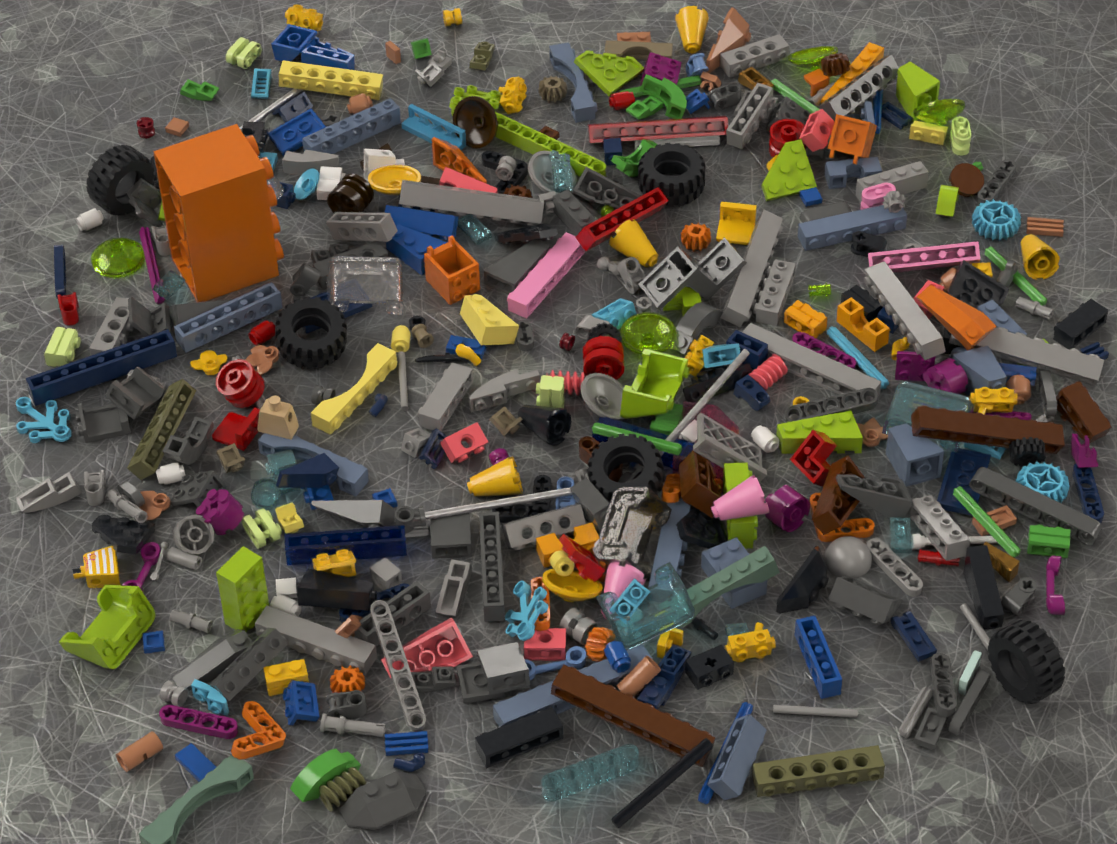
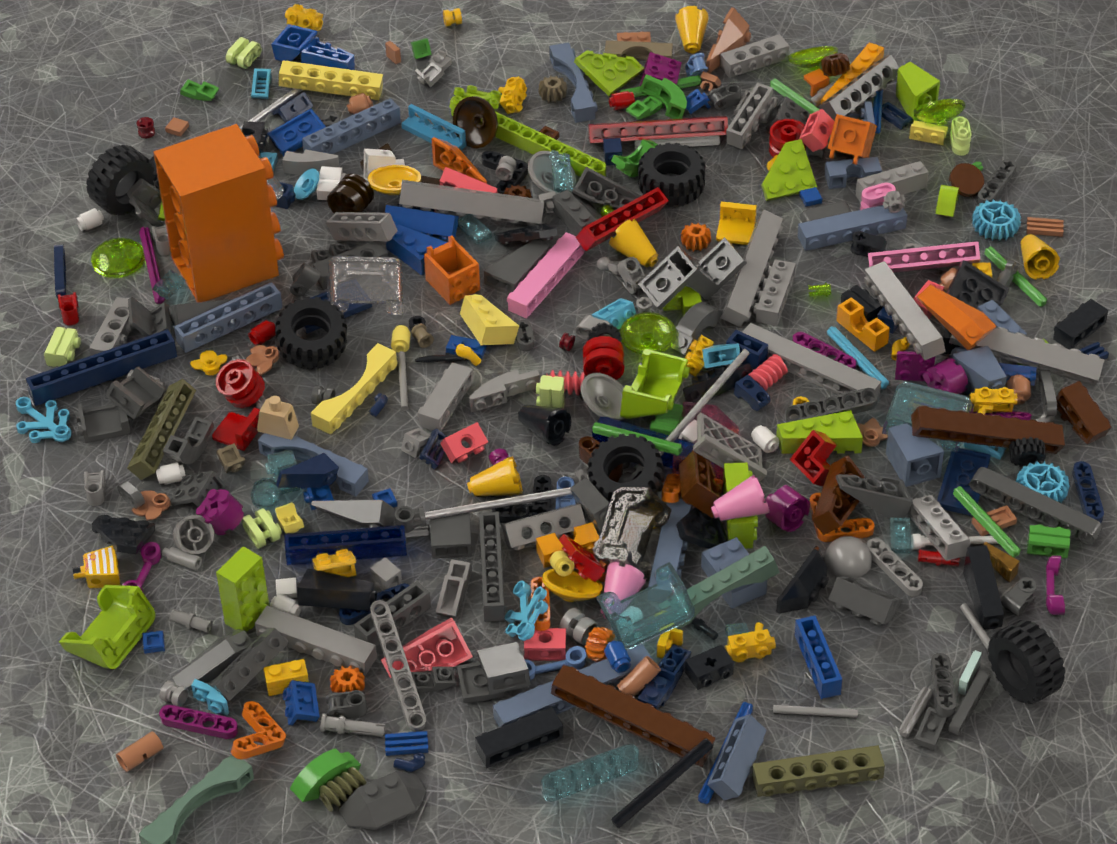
(49, 494): light grey slope -> none
(123, 503): light grey pin -> none
(154, 576): light grey hinge -> none
(194, 762): blue tile -> none
(349, 627): nougat slope -> none
(482, 55): olive slope -> none
(505, 421): dark tan bracket -> none
(630, 599): medium azure slope -> none
(750, 78): pearl gold slope -> none
(805, 319): light orange brick -> none
(913, 636): dark blue plate -> none
(1034, 308): light grey pin -> none
(1082, 453): magenta hinge -> none

